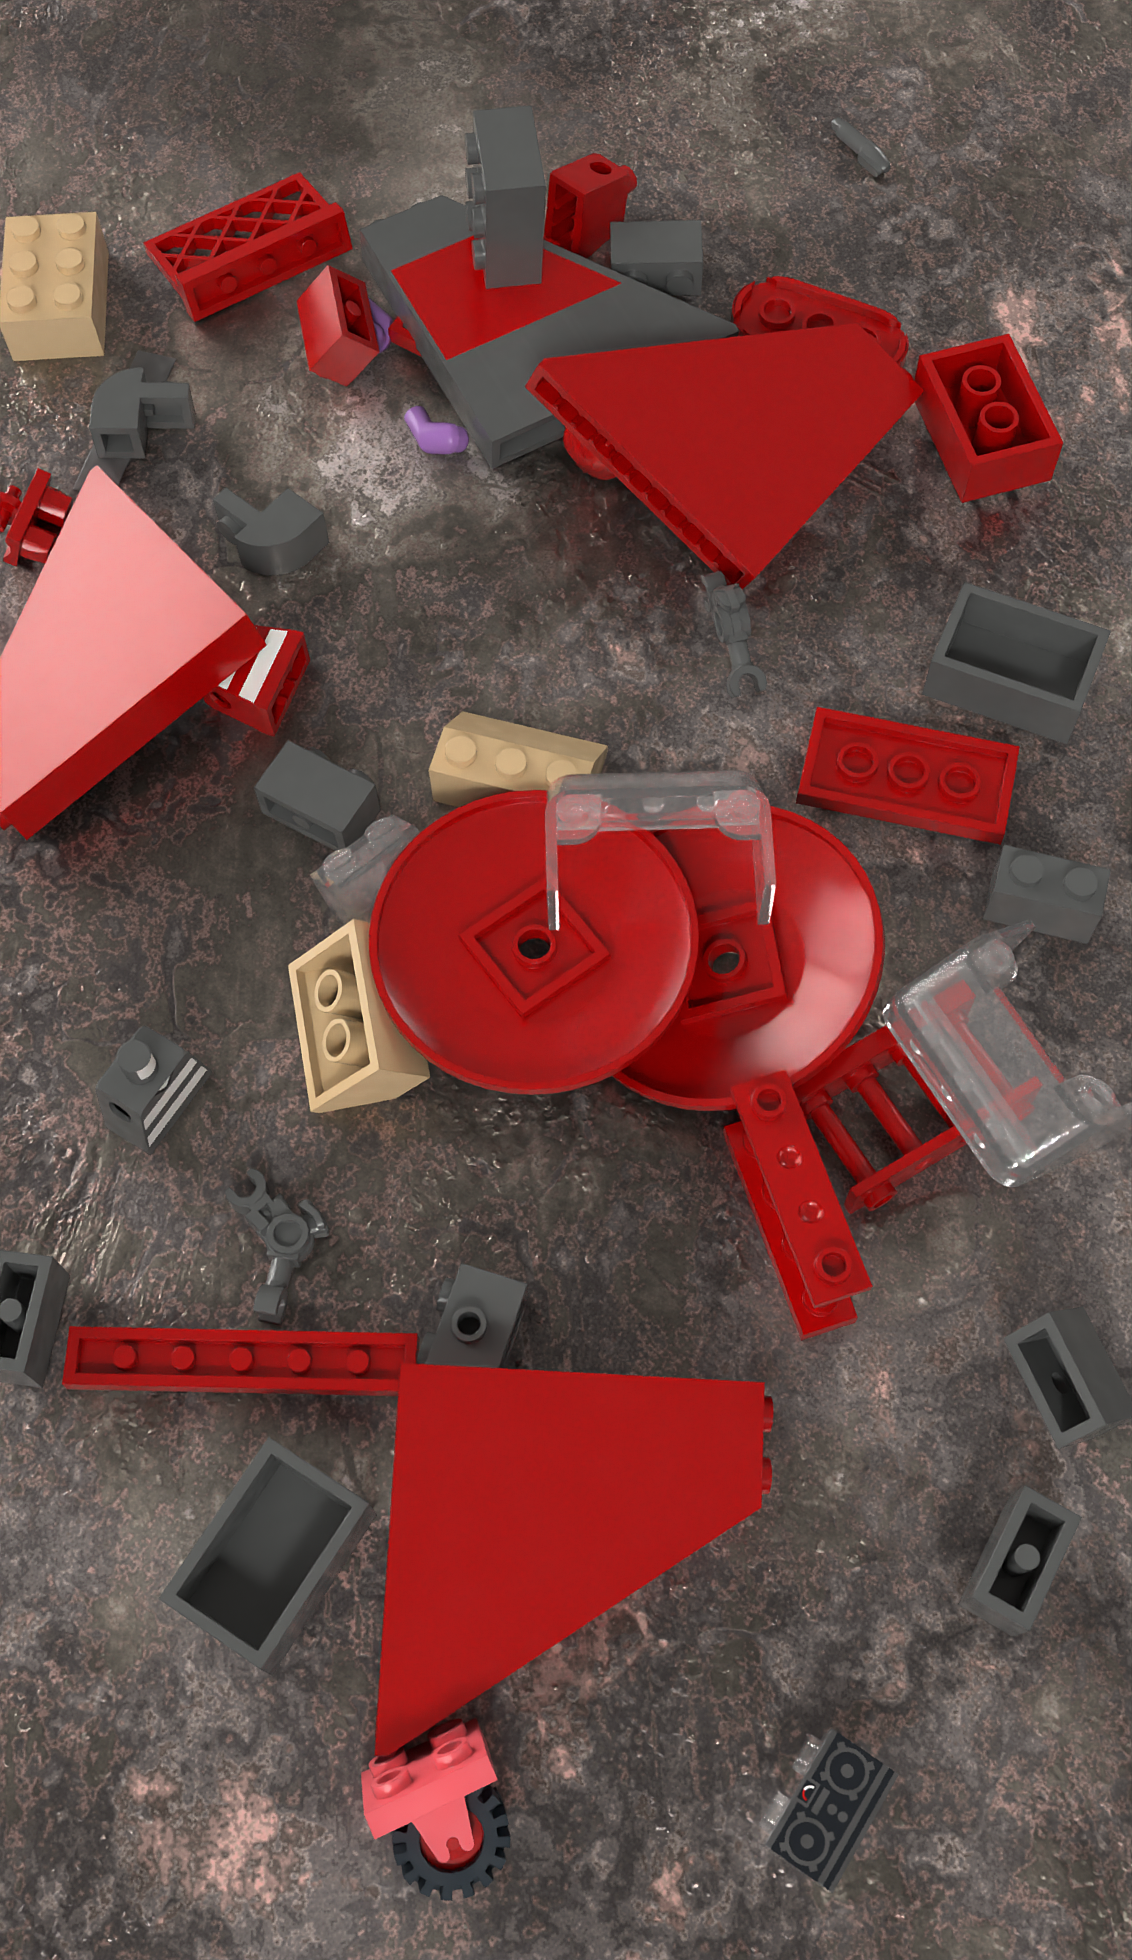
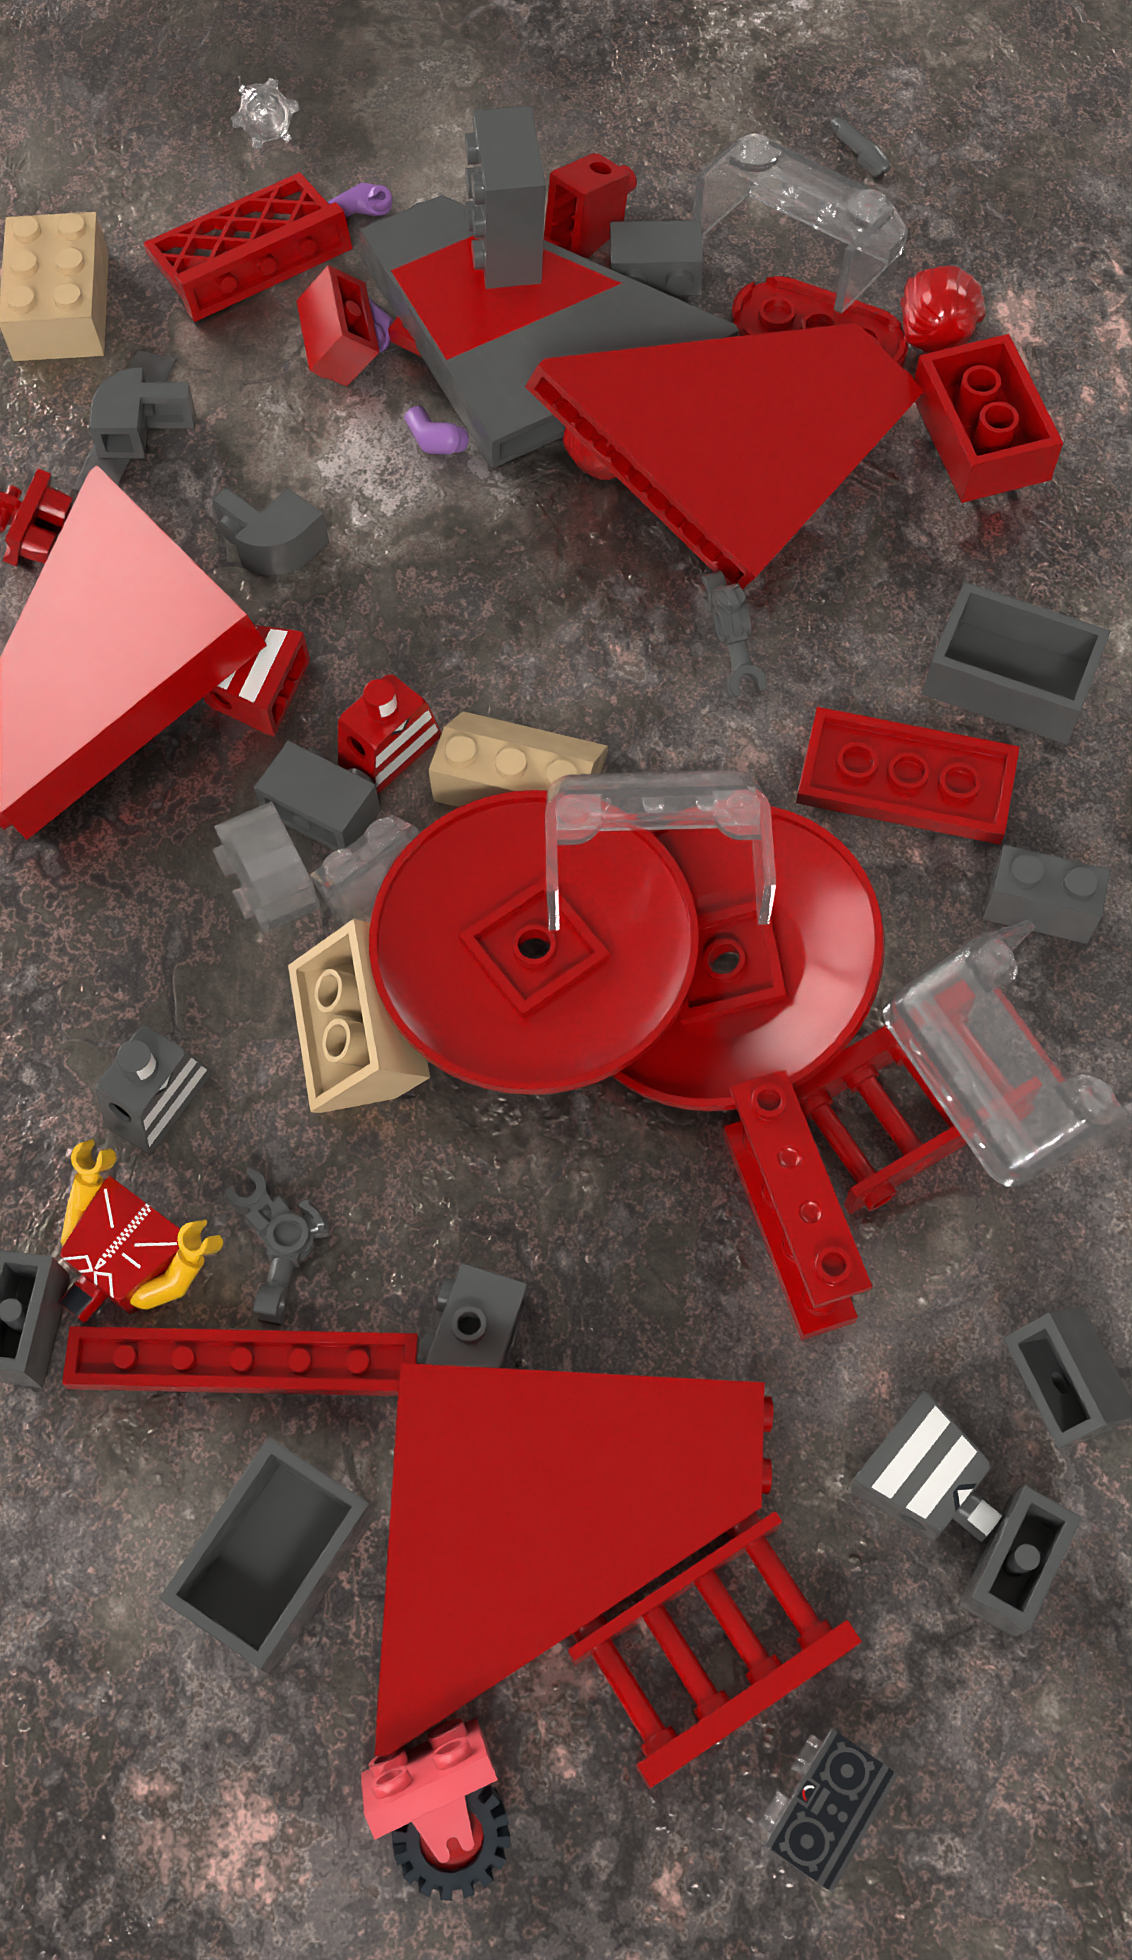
(123, 1244): none -> torso
(264, 112): none -> clear rock
(266, 867): none -> clear brick
(365, 199): none -> medium lavender arm
(385, 730): none -> red torso
(767, 1675): none -> red fence
(811, 195): none -> clear windscreen
(928, 1475): none -> torso
(941, 308): none -> red hair

